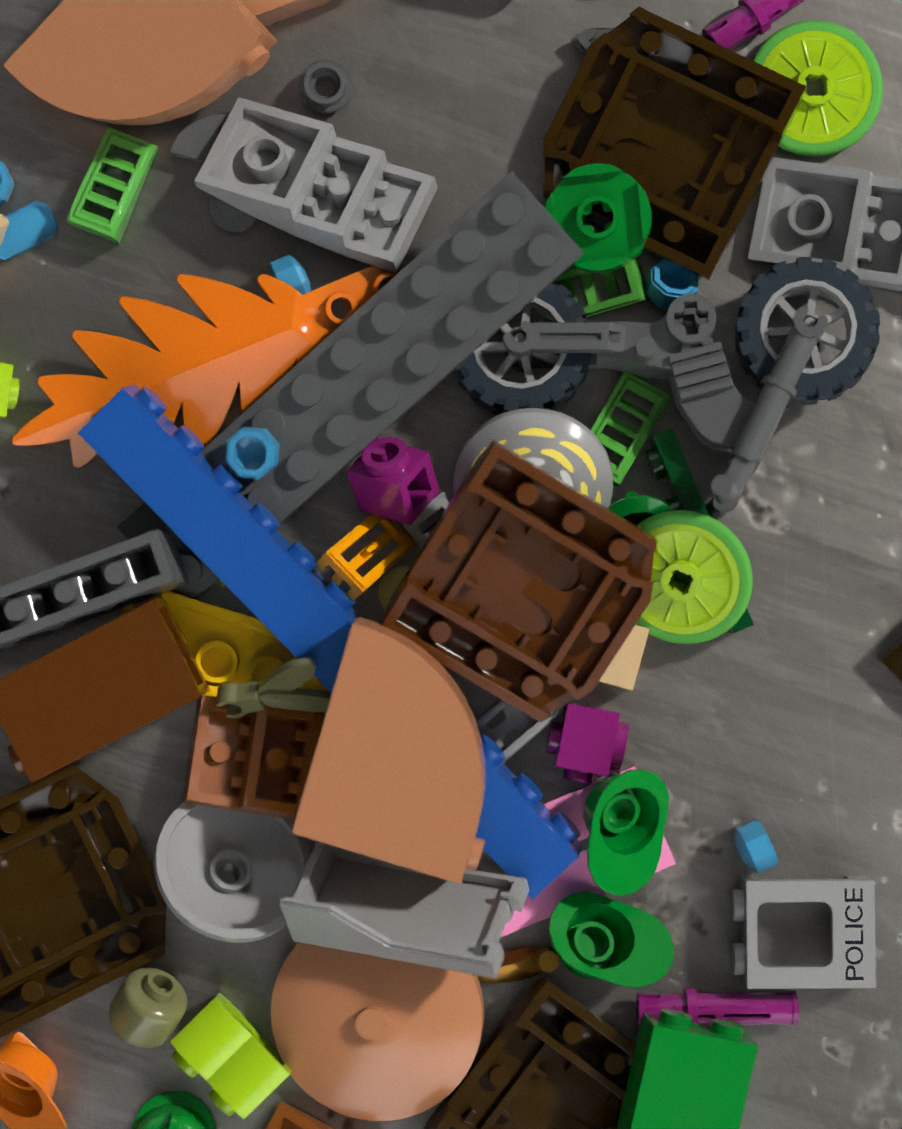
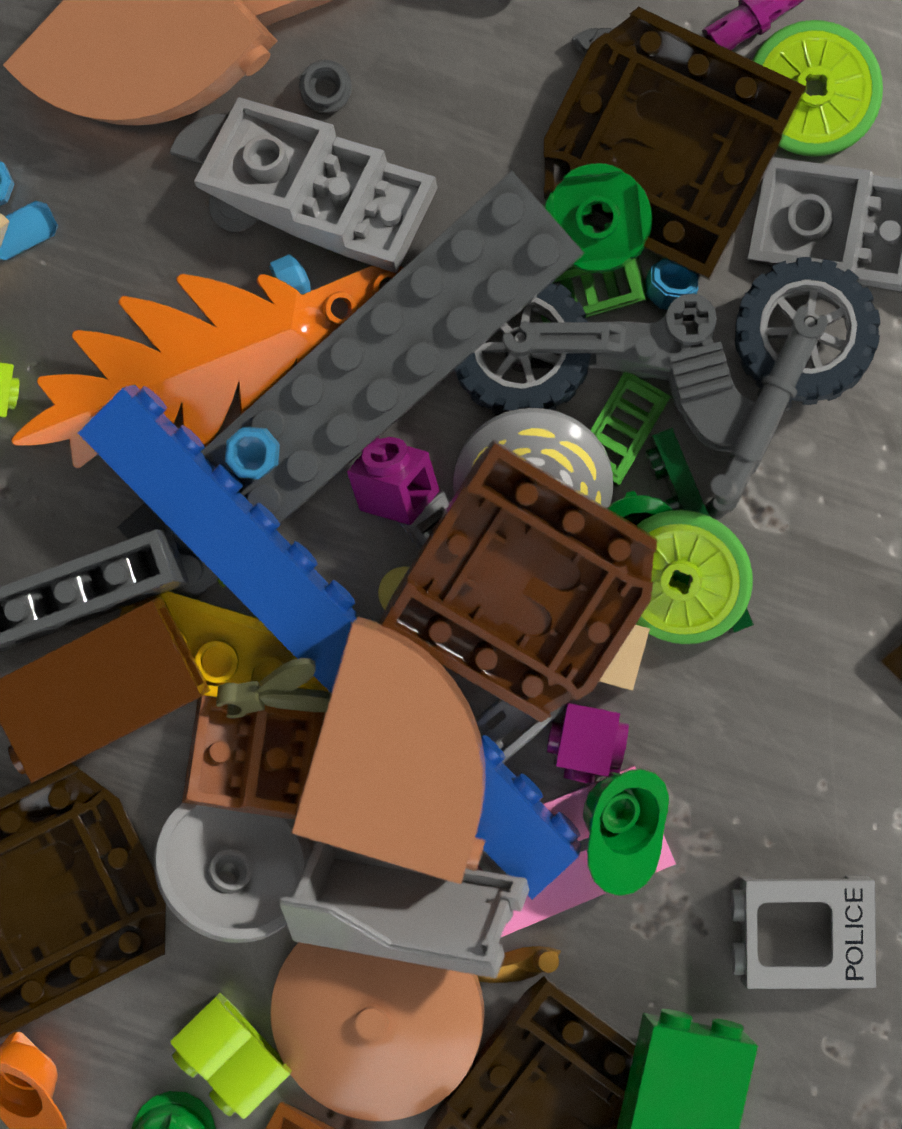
(111, 229): bright green slope -> none
(147, 1007): olive head -> none
(347, 571): light orange tile -> none
(610, 940): green piece -> none
(738, 1007): magenta pin -> none
(754, 846): dark azure tile -> none

